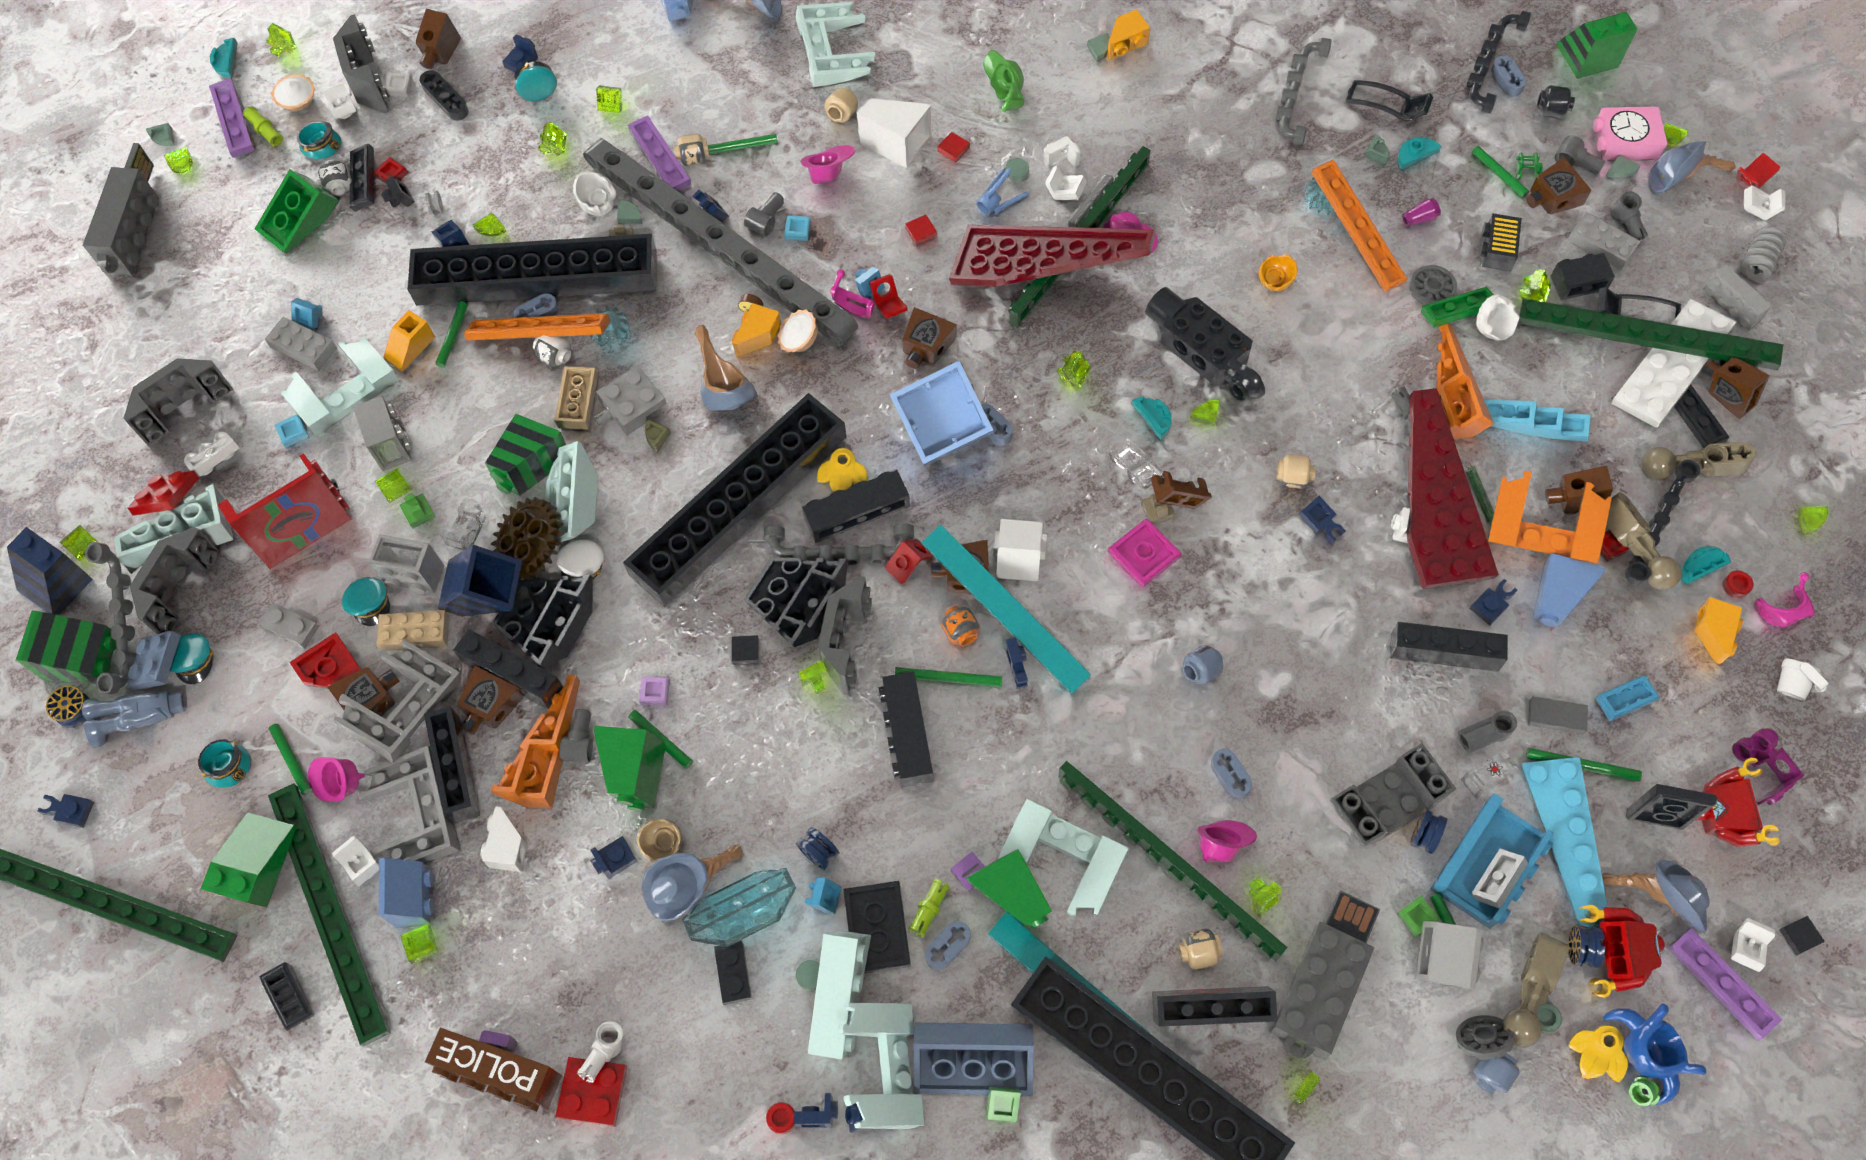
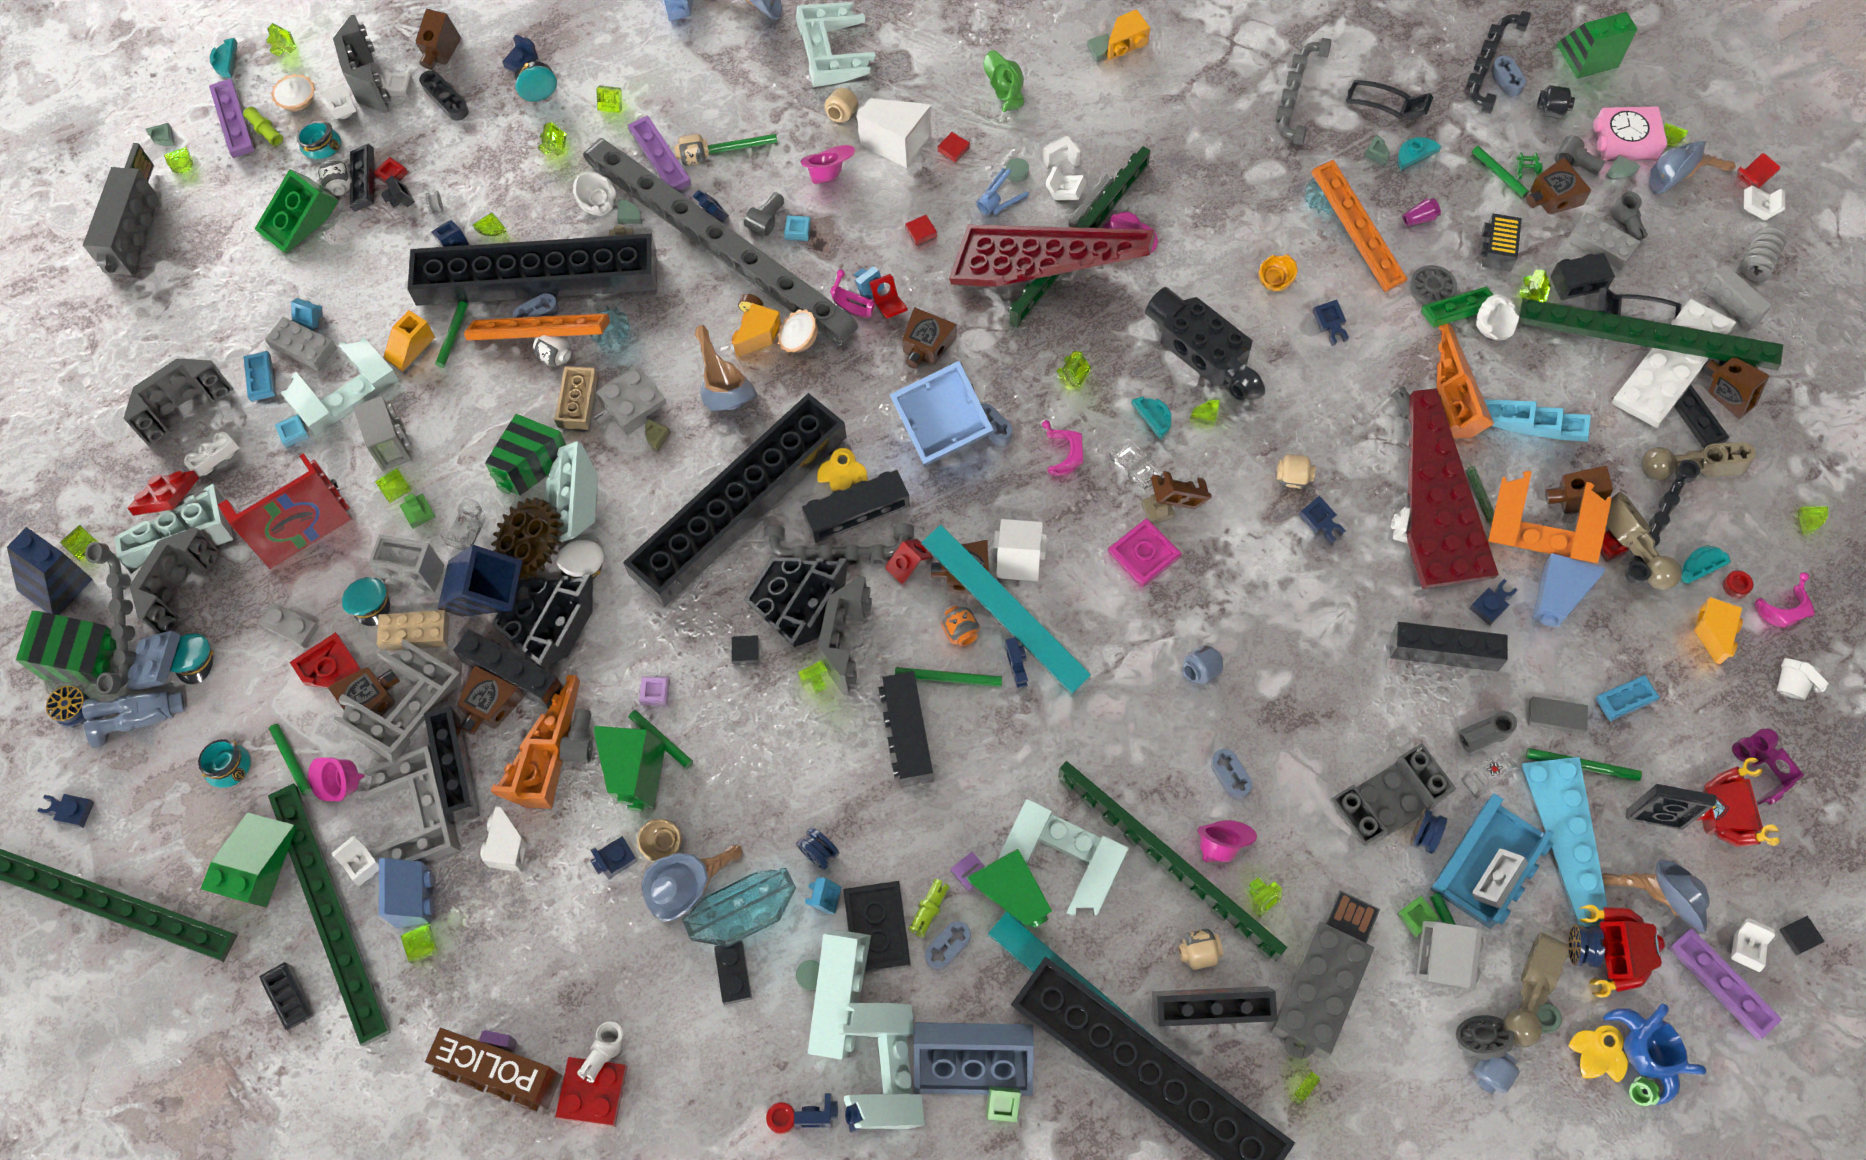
(259, 376): none -> dark azure plate
(1075, 456): none -> dark pink helmet
(1331, 318): none -> dark blue plate

